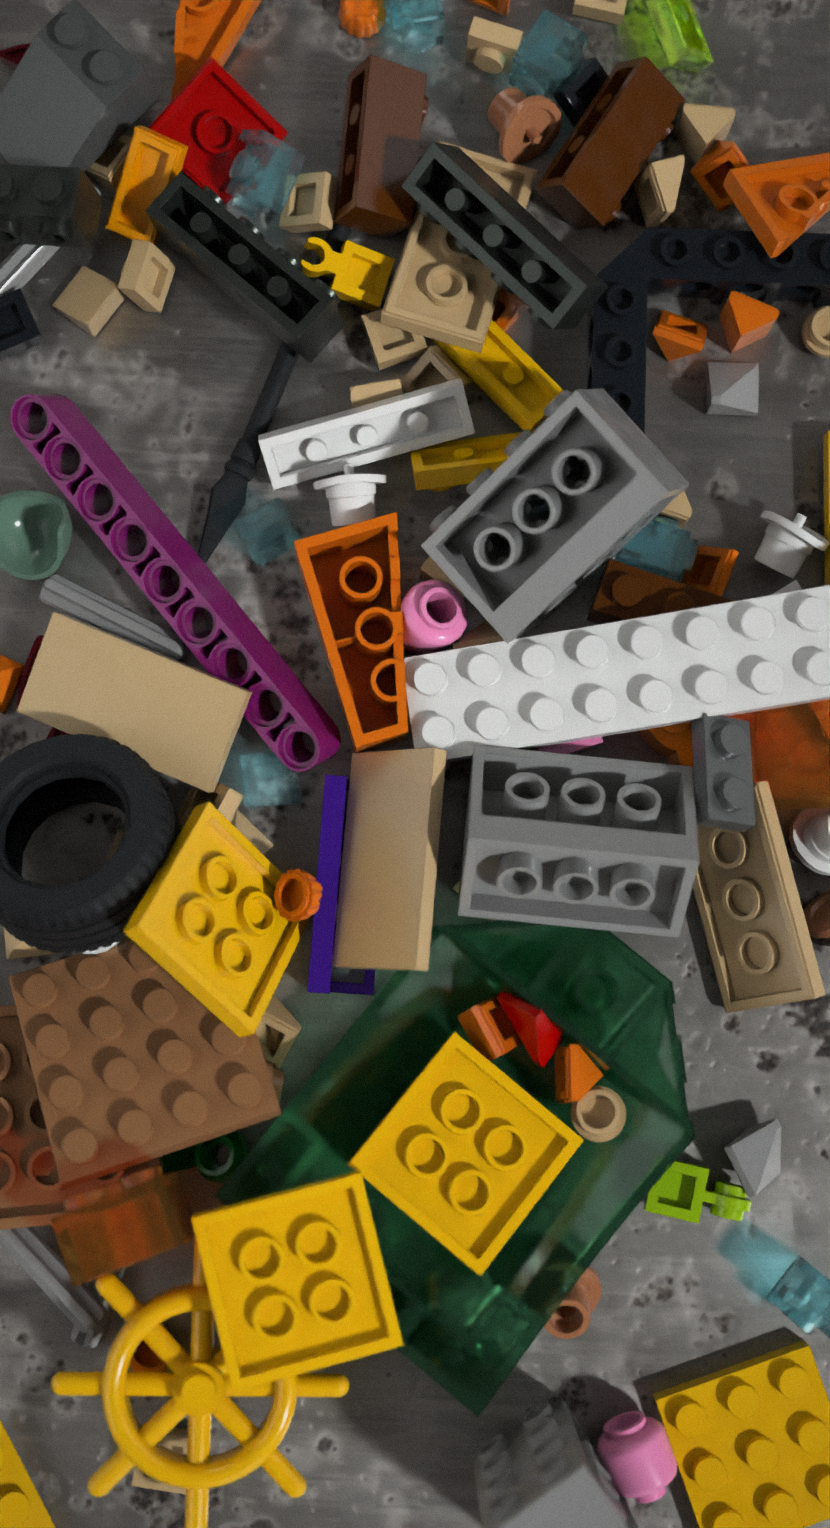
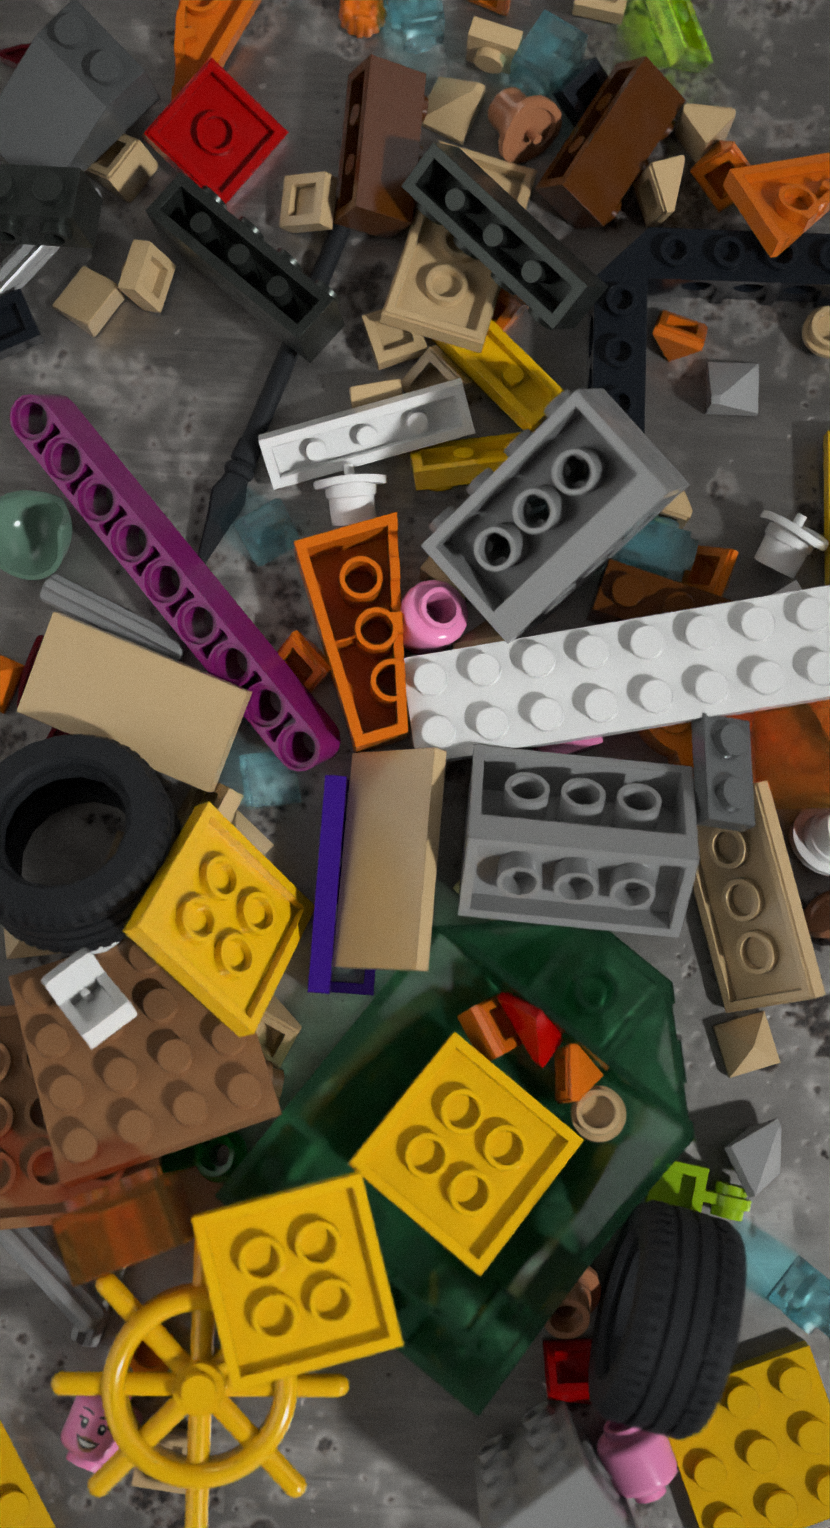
(88, 997): none -> white bracket
(88, 1435): none -> bright pink head
(146, 172): light orange tile -> none
(263, 174): clear light blue brick -> none
(297, 895): orange piece -> none
(304, 660): none -> orange slope
(355, 272): yellow plate -> none
(453, 107): none -> tan slope
(567, 1370): none -> red slope
(667, 1320): none -> black tyre
(745, 320): orange slope -> none
(746, 1044): none -> tan slope

